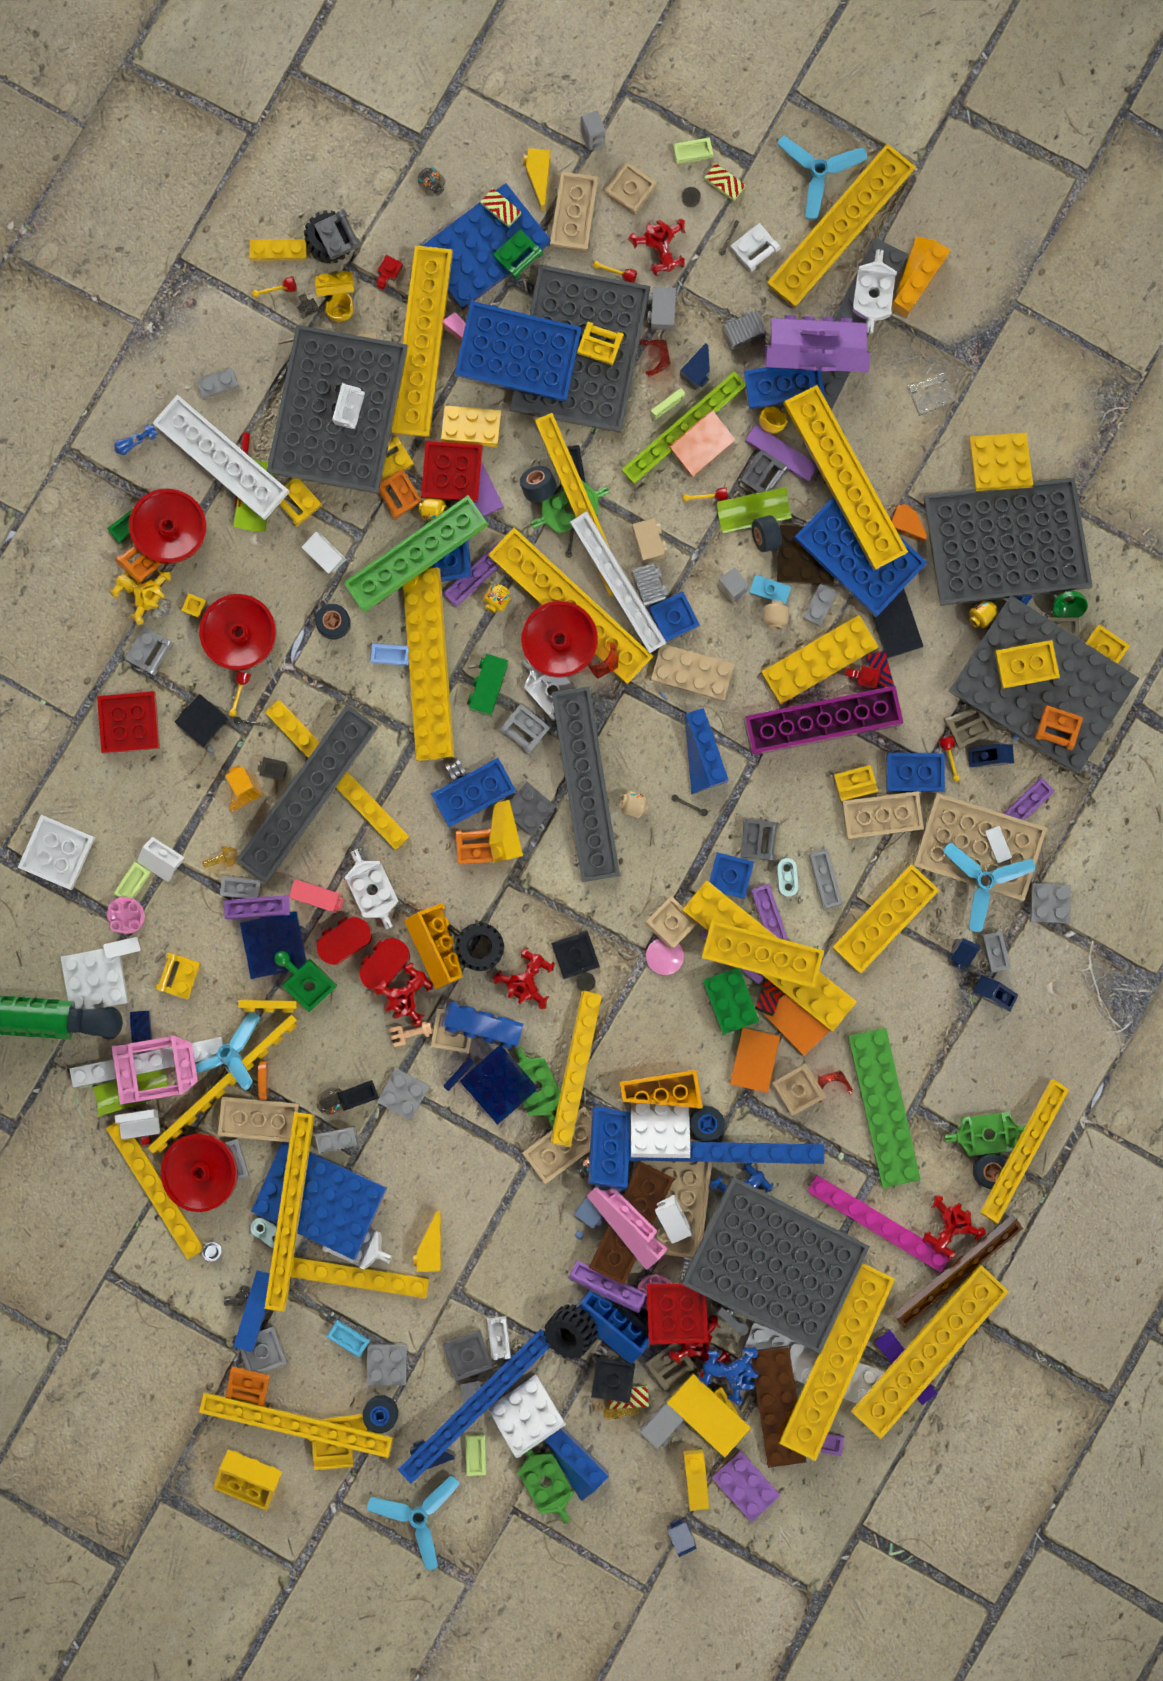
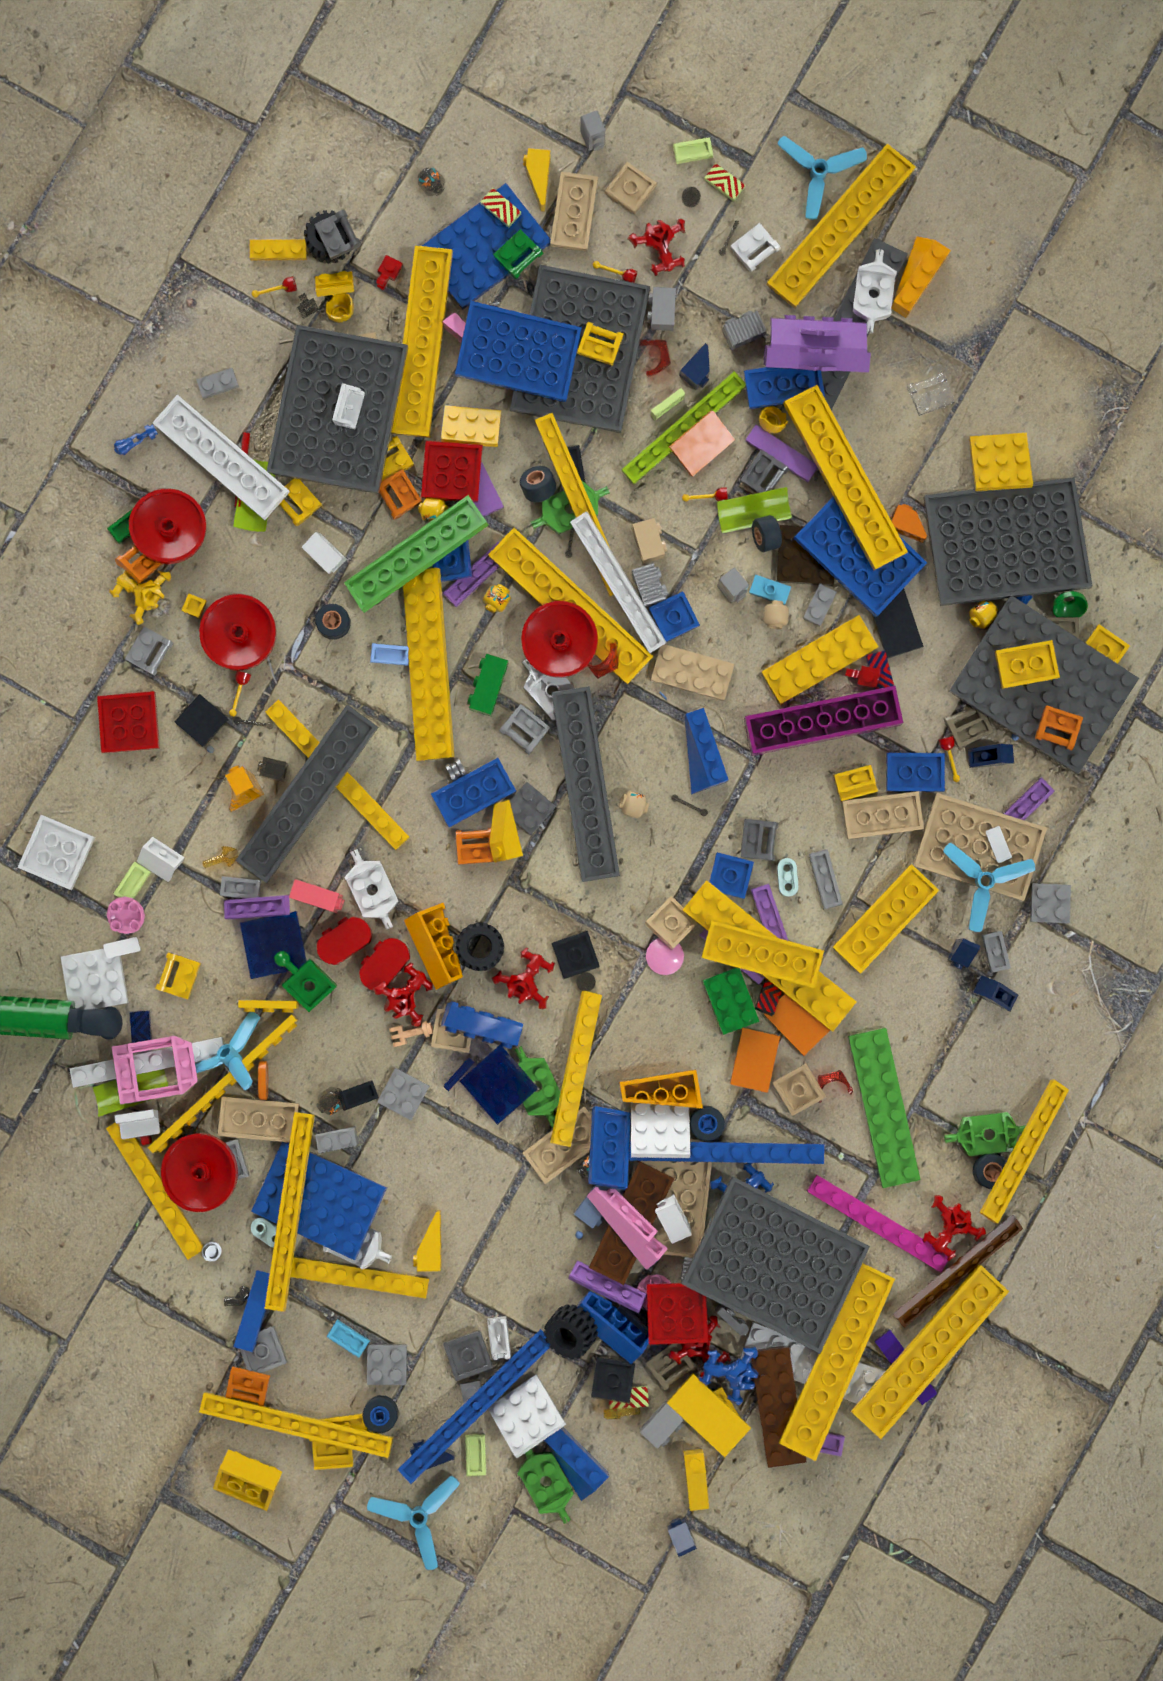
(745, 1485): medium lavender plate -> none

